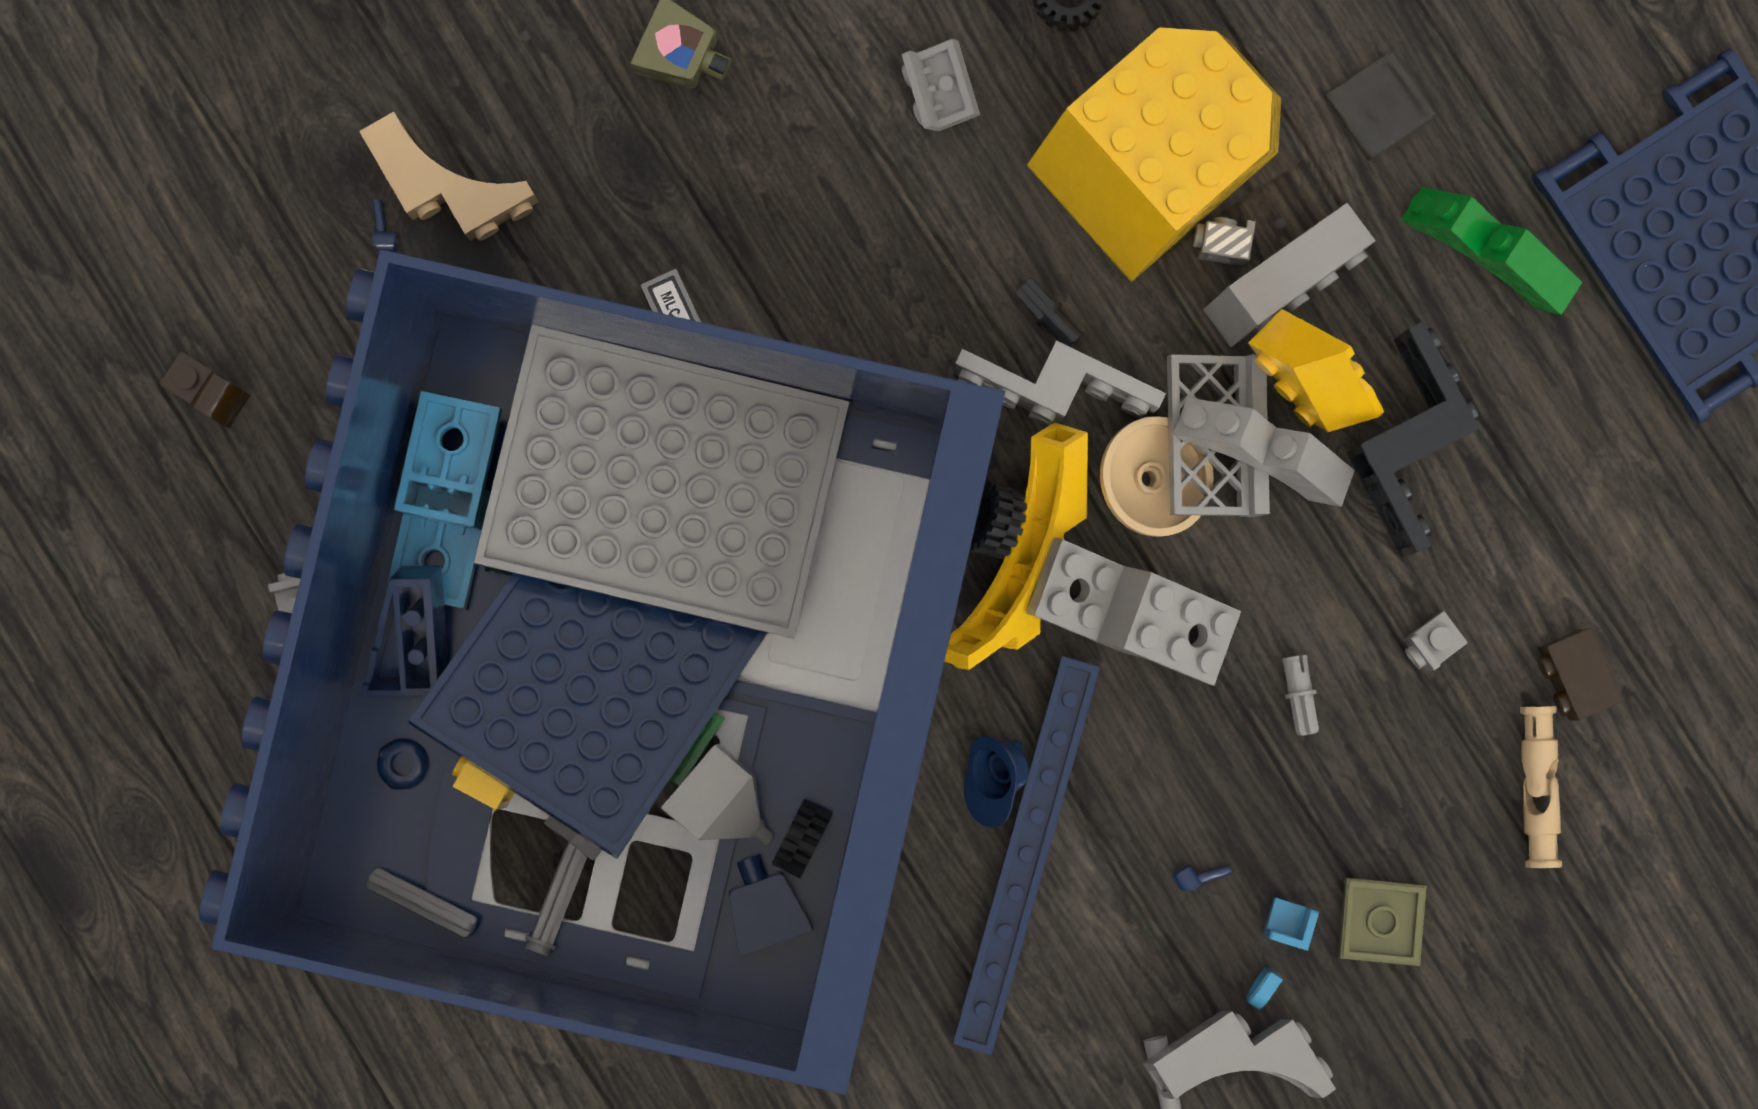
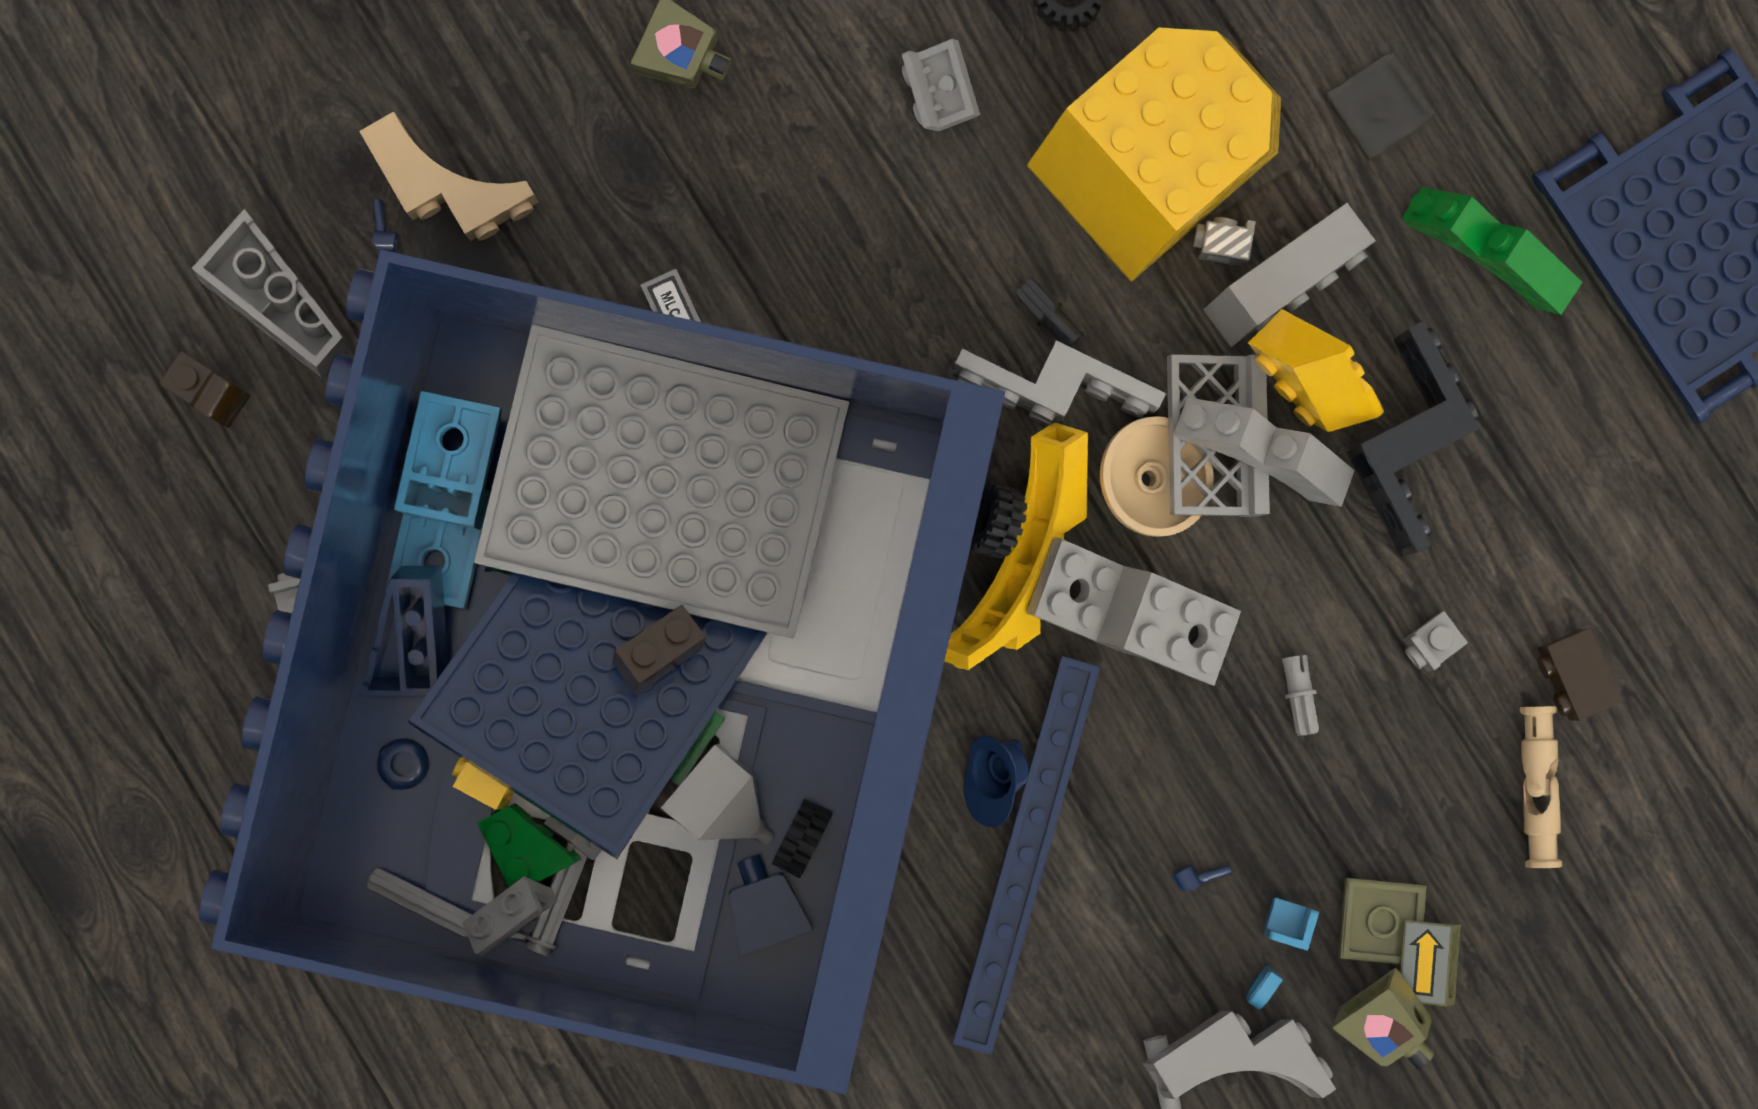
(262, 288): none -> light grey wedge
(507, 914): none -> light grey bracket
(523, 846): none -> green wing
(658, 649): none -> dark brown brick
(1387, 1022): none -> olive torso
(1431, 960): none -> panel

